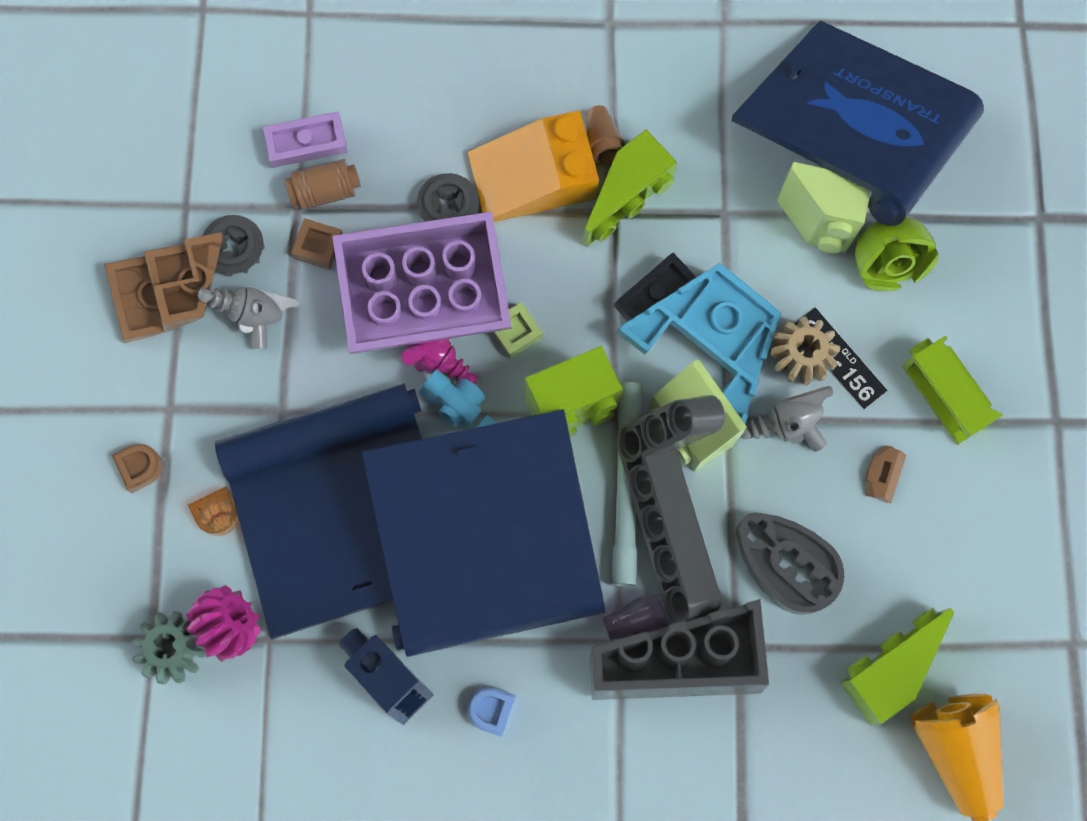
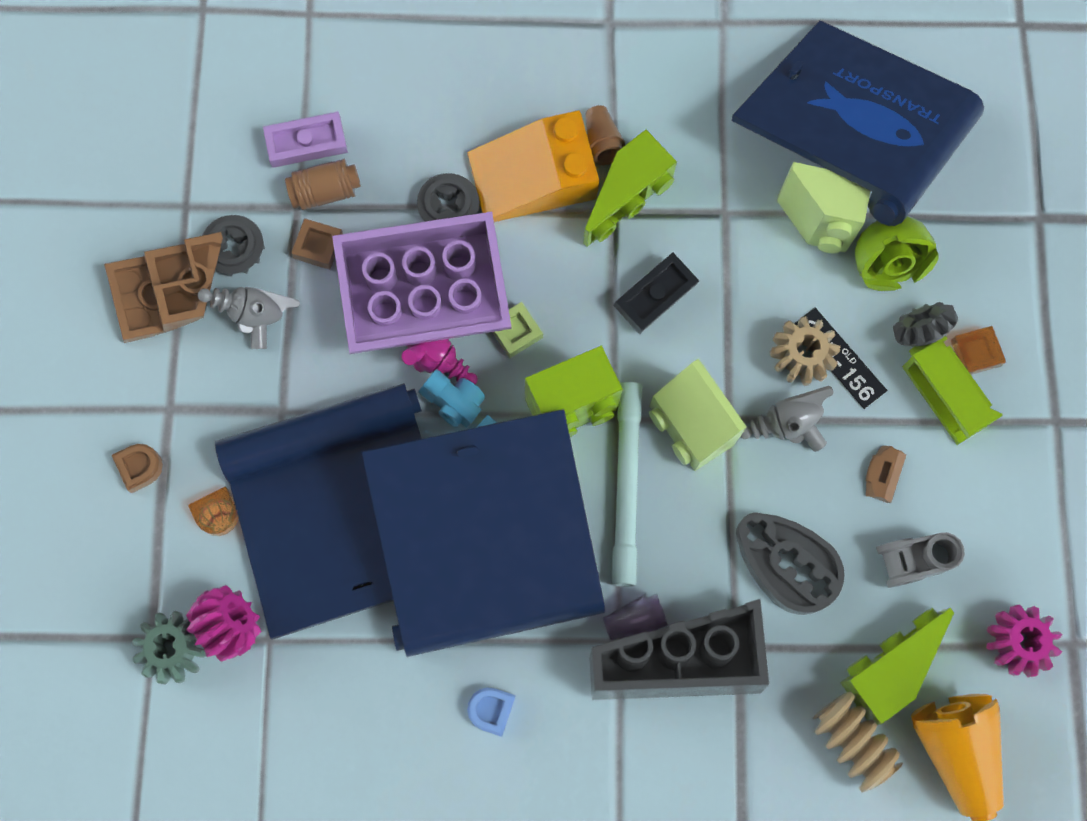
(392, 684): dark blue torso -> none
(665, 505): dark grey beam -> none
(722, 320): medium azure wing -> none
(857, 741): none -> tan piece
(913, 560): none -> light grey piece
(925, 324): none -> dark grey gear
(979, 350): none -> clear orange tile
(1038, 642): none -> dark pink gear

